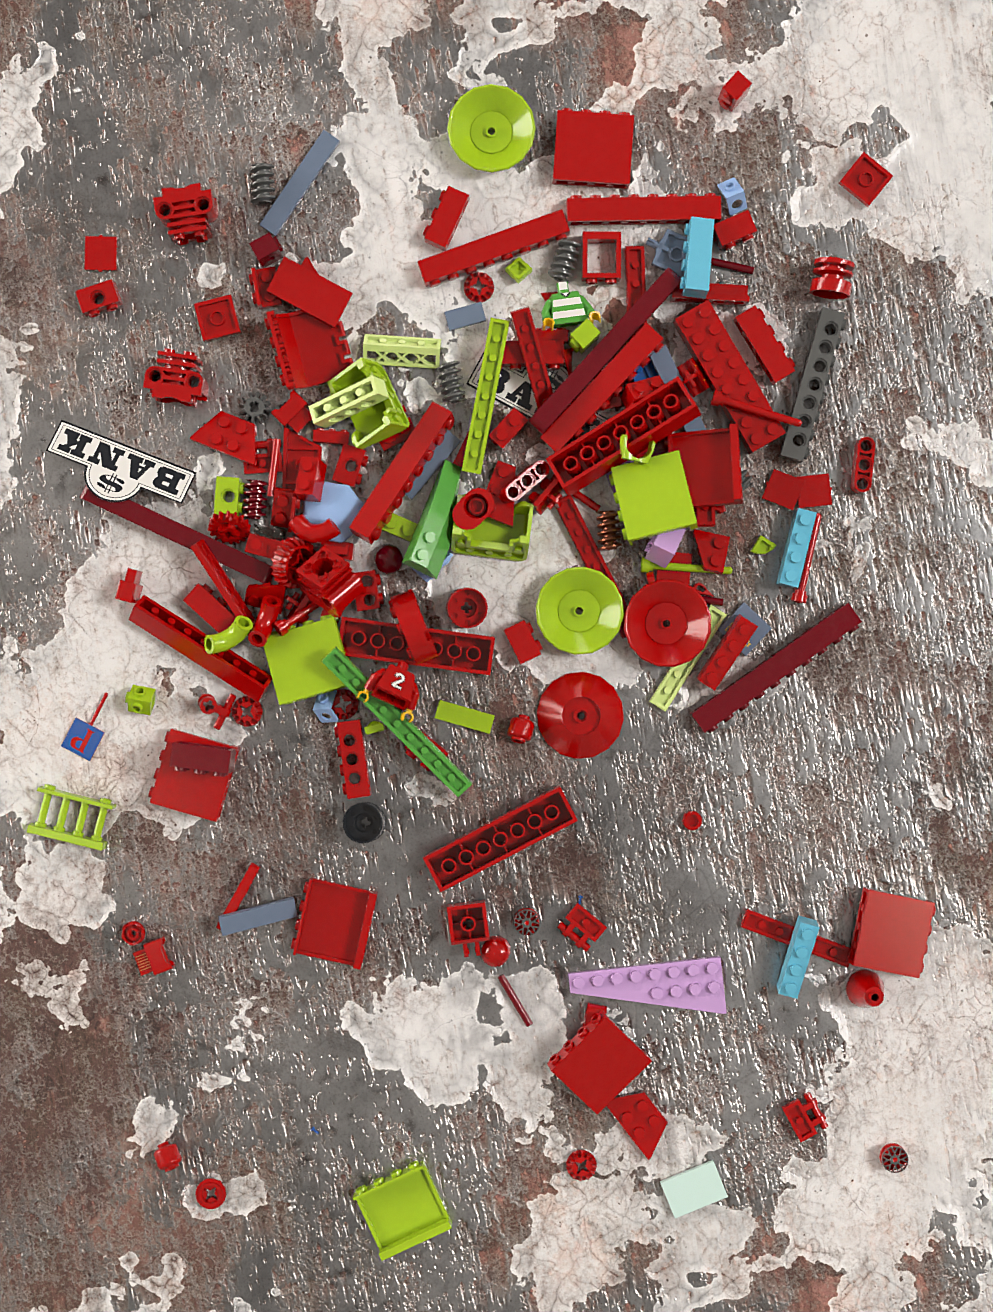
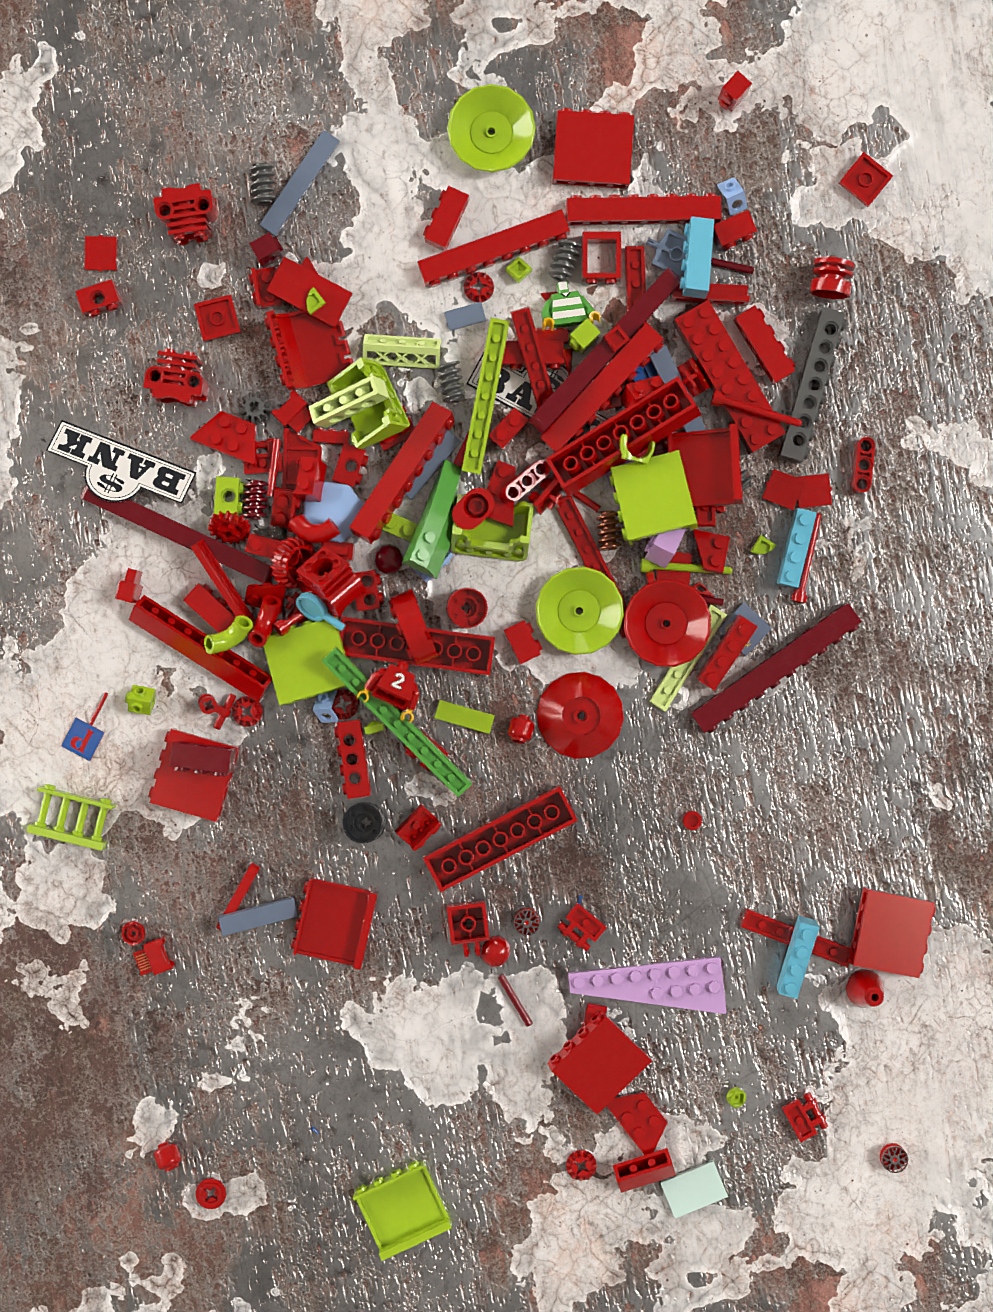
(314, 301): none -> lime tile
(316, 610): none -> medium azure piece
(418, 827): none -> red bracket
(616, 338): none -> red tile
(644, 1170): none -> red brick
(736, 1097): none -> lime tile

